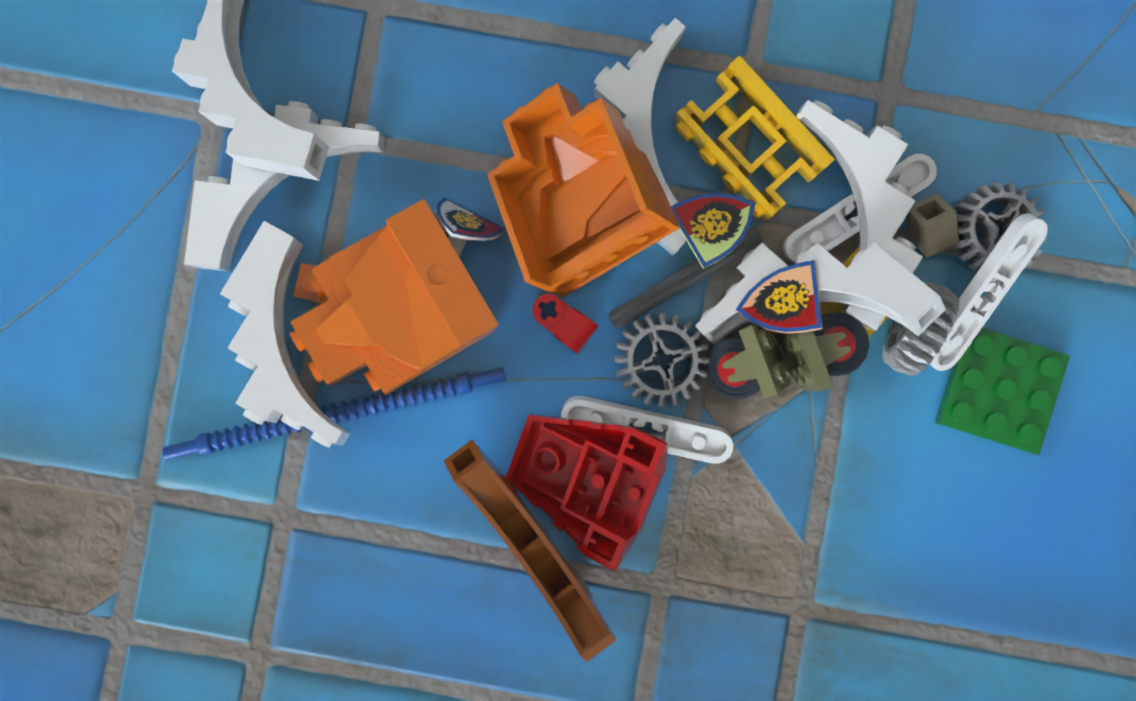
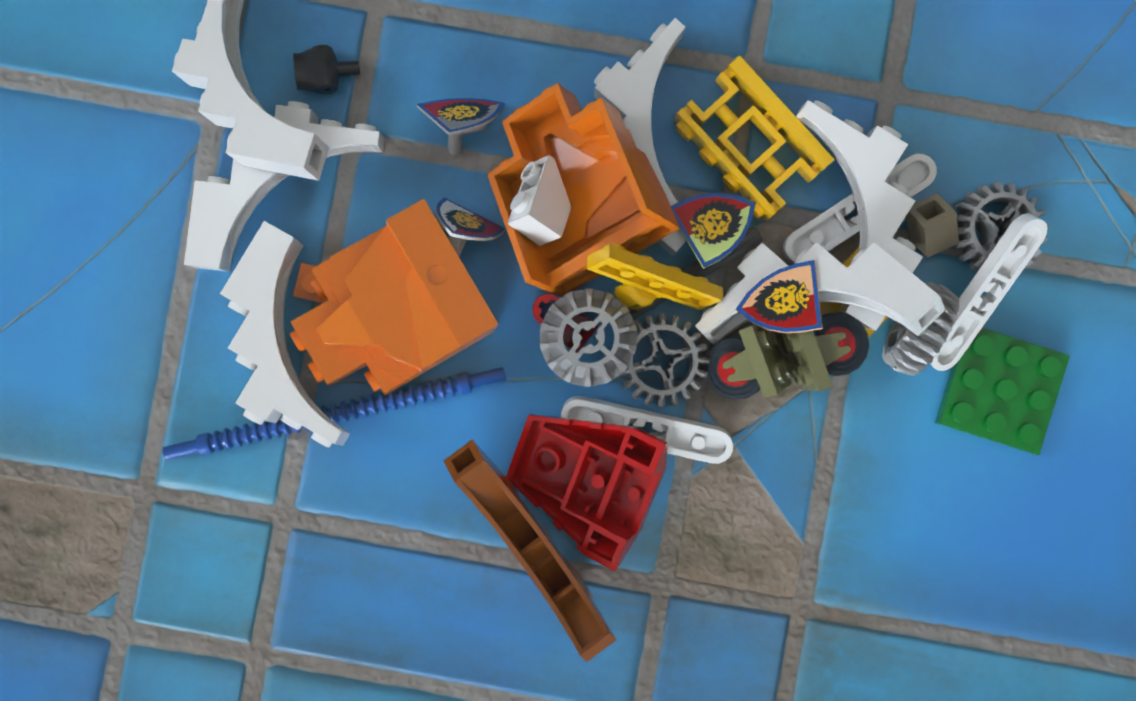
(319, 71): none -> black piece
(461, 117): none -> shield
(541, 202): none -> white slope
(566, 363): none -> light grey gear
(647, 280): none -> yellow plate

